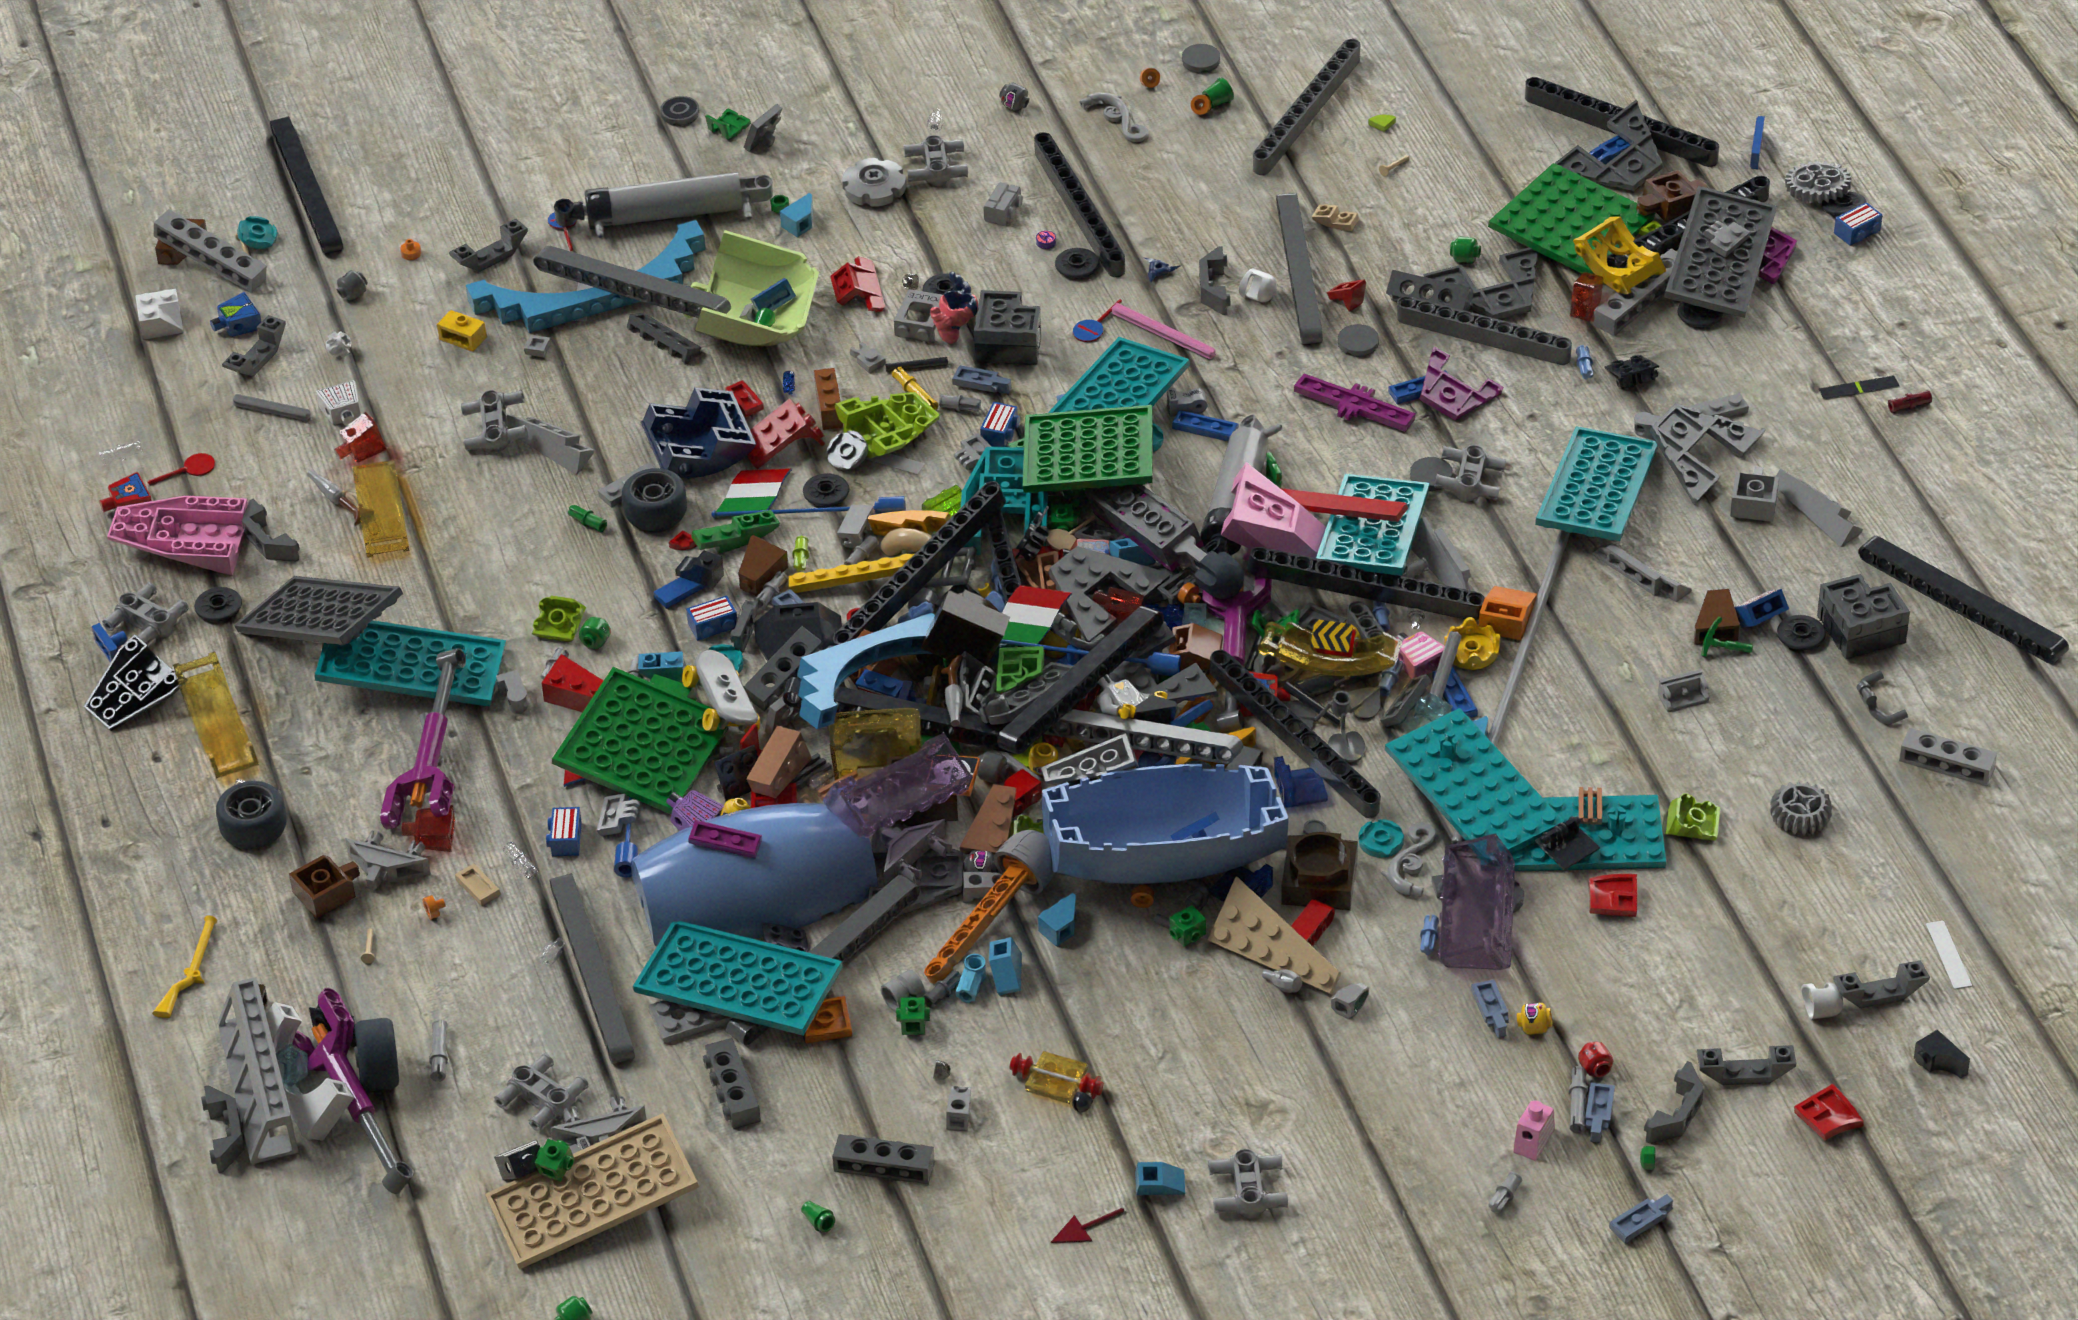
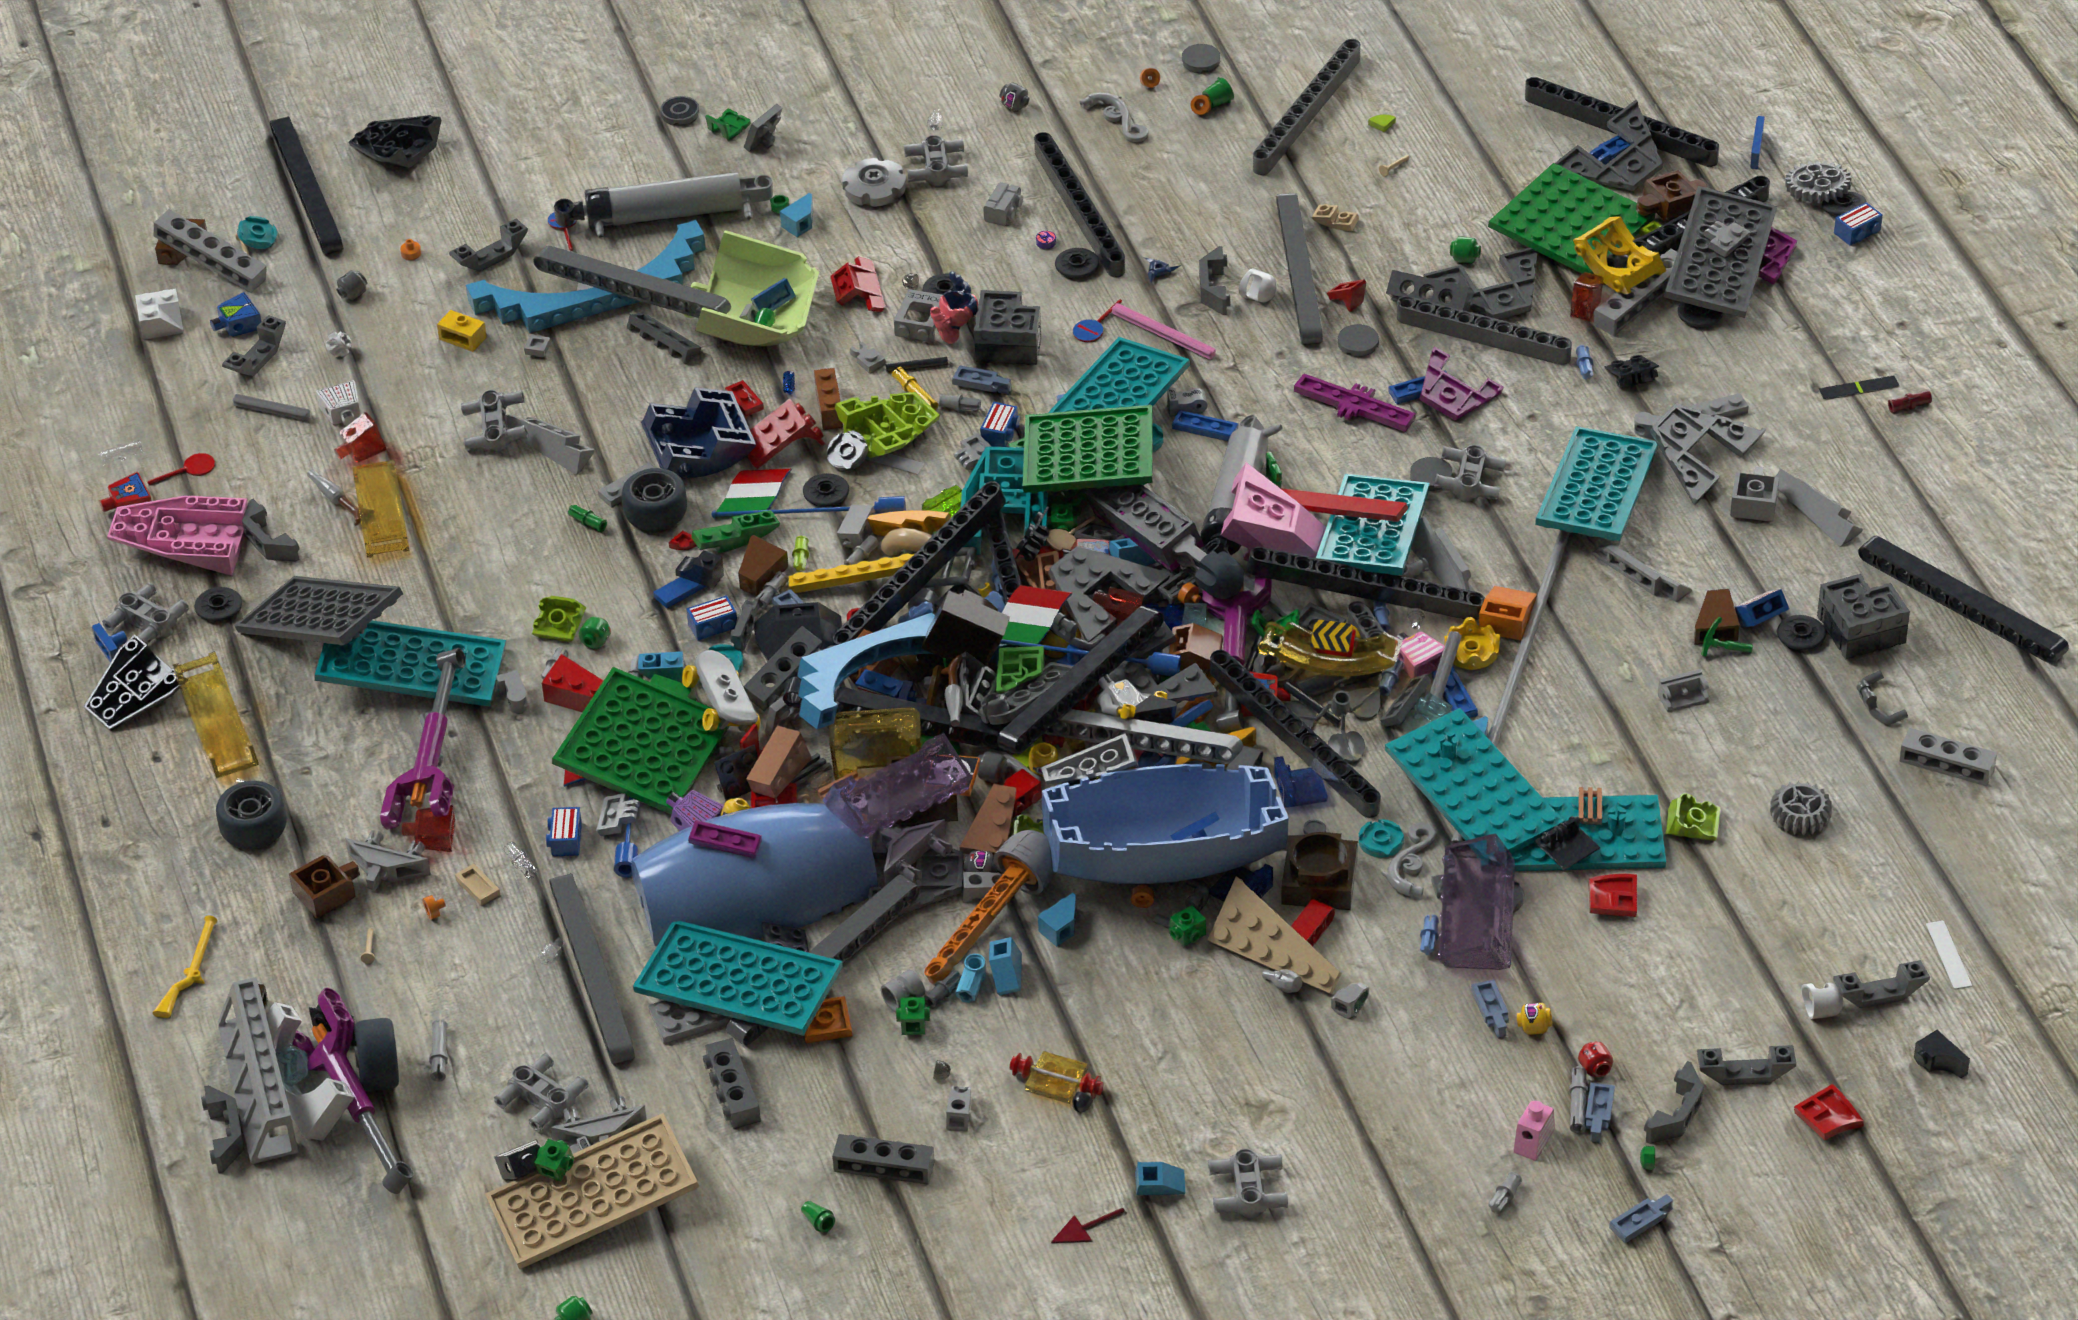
(400, 140): none -> black wedge

